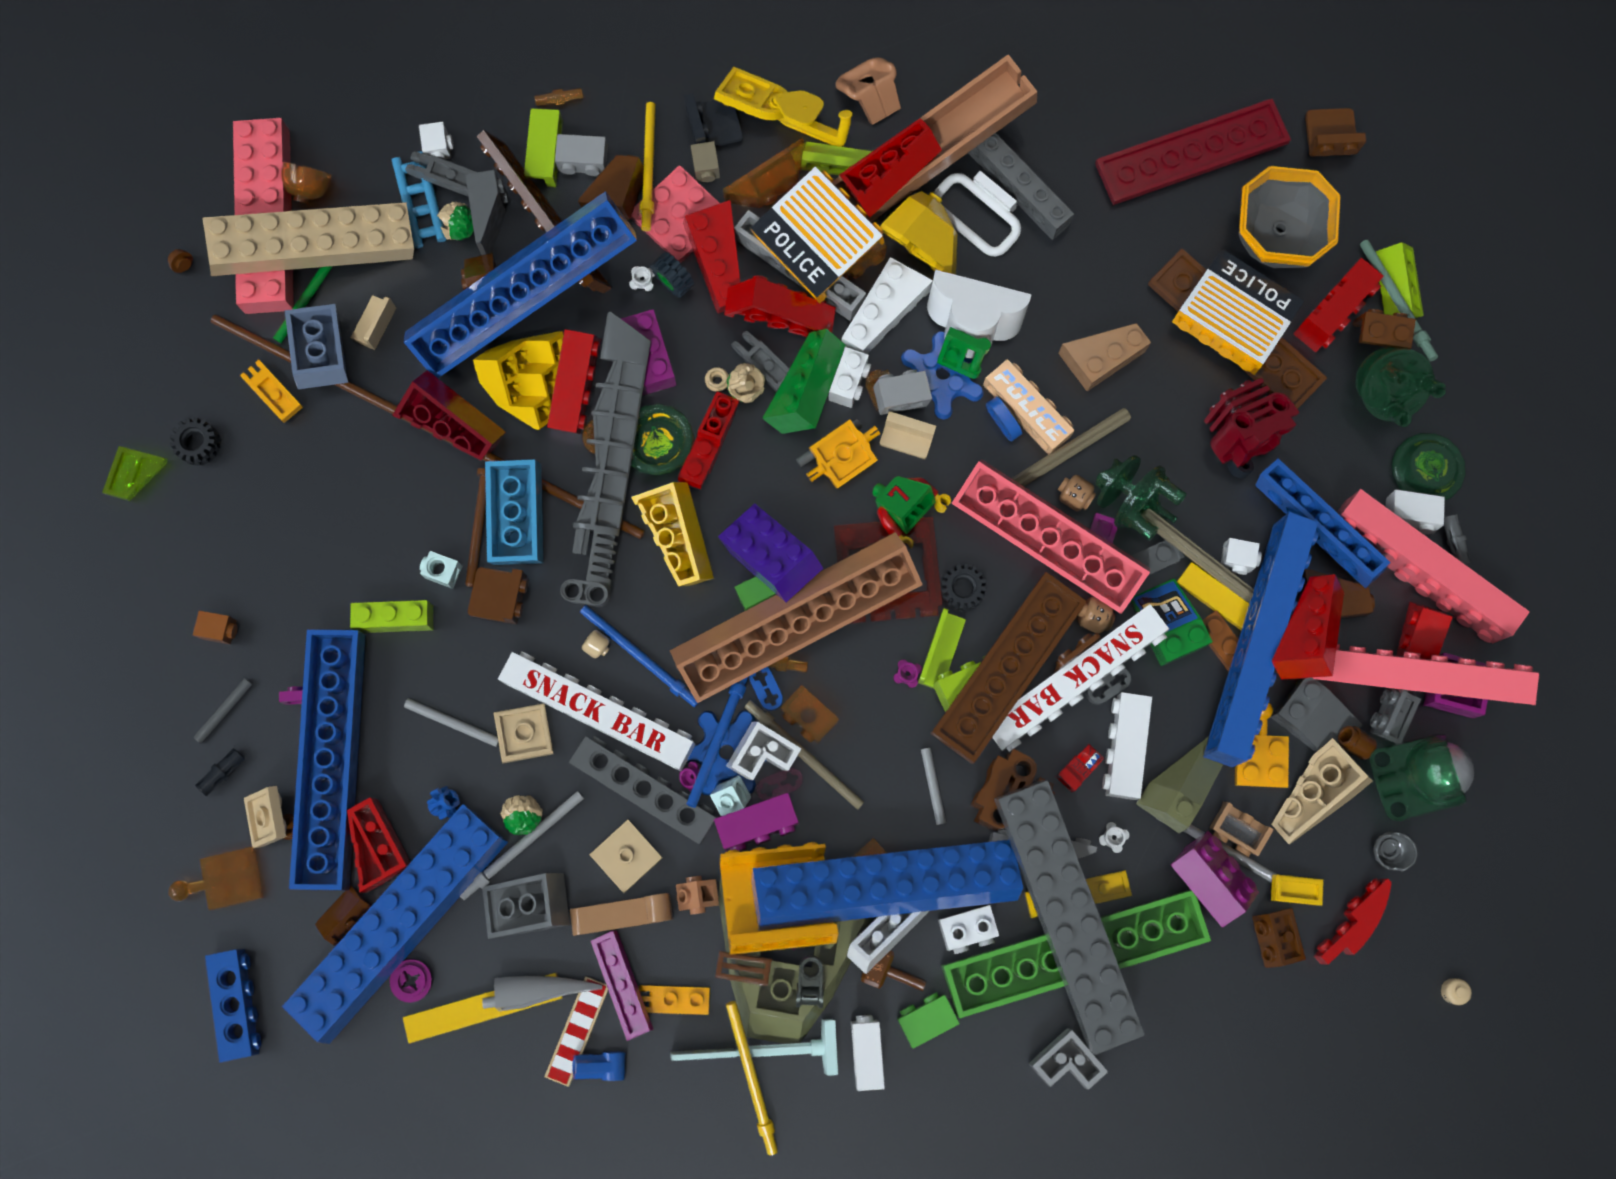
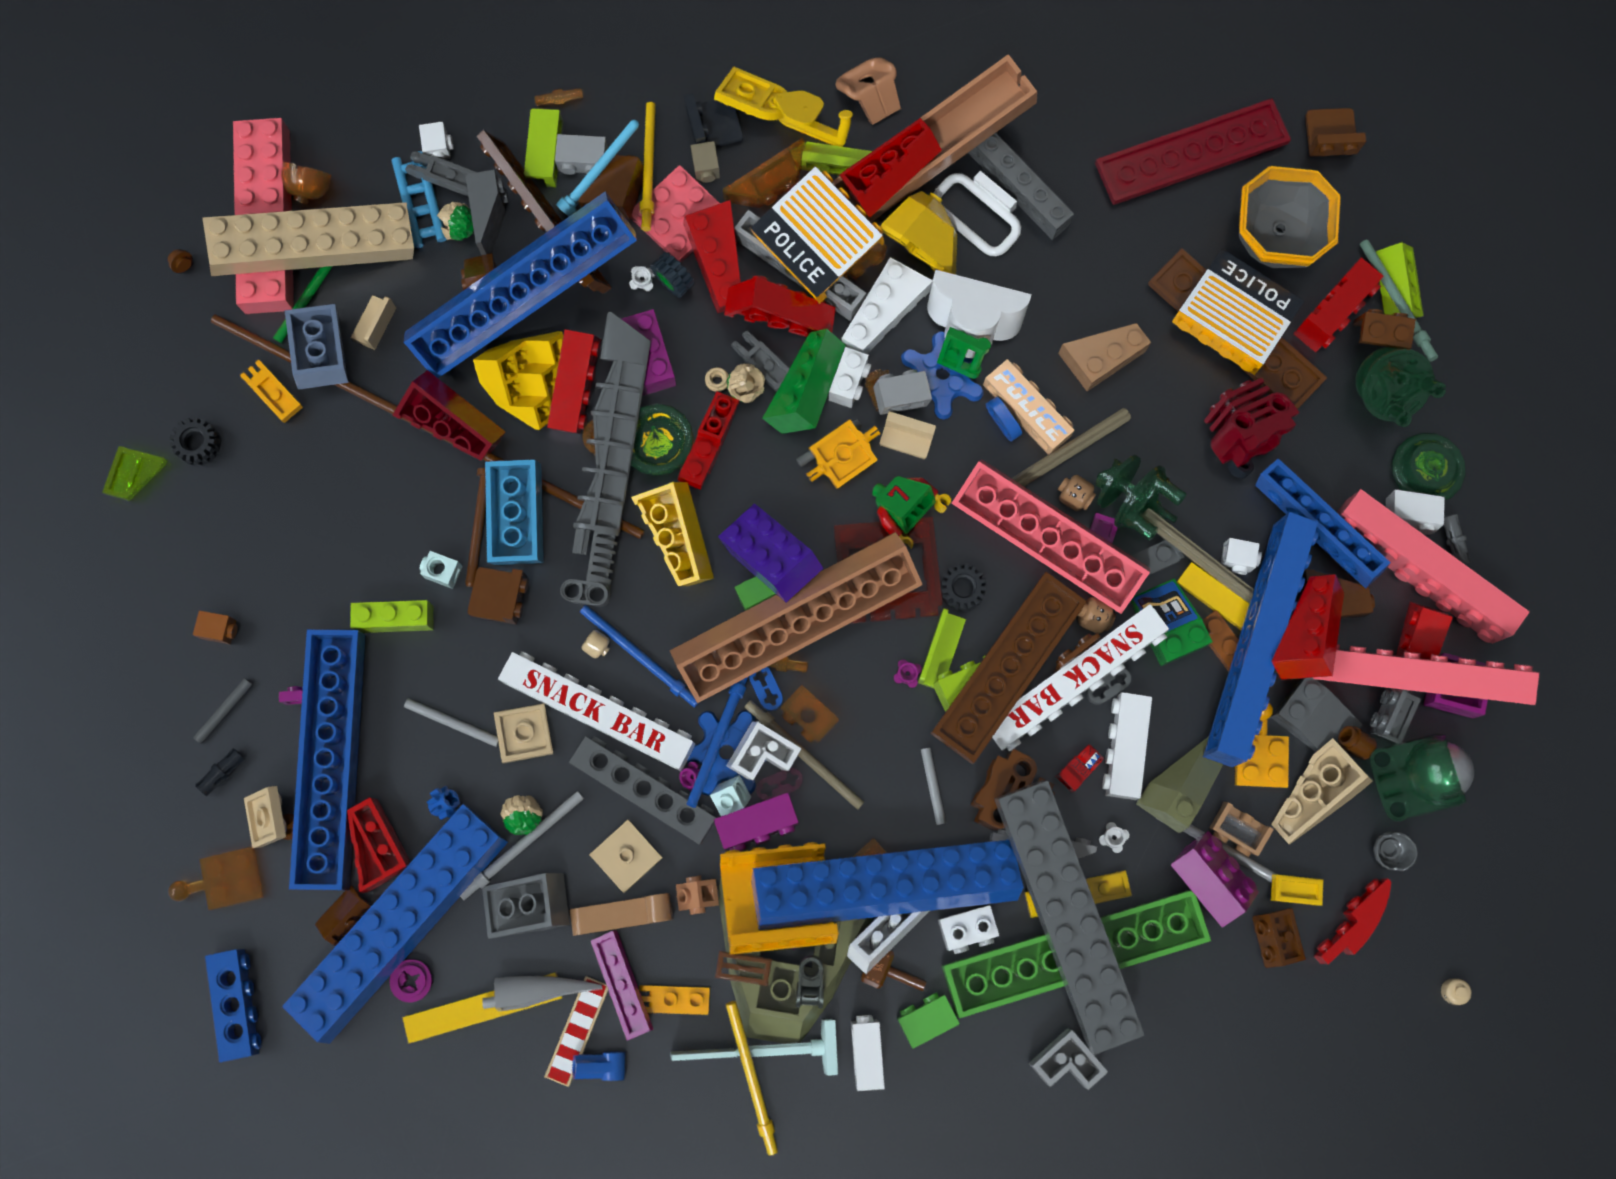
(569, 203): none -> medium azure piece

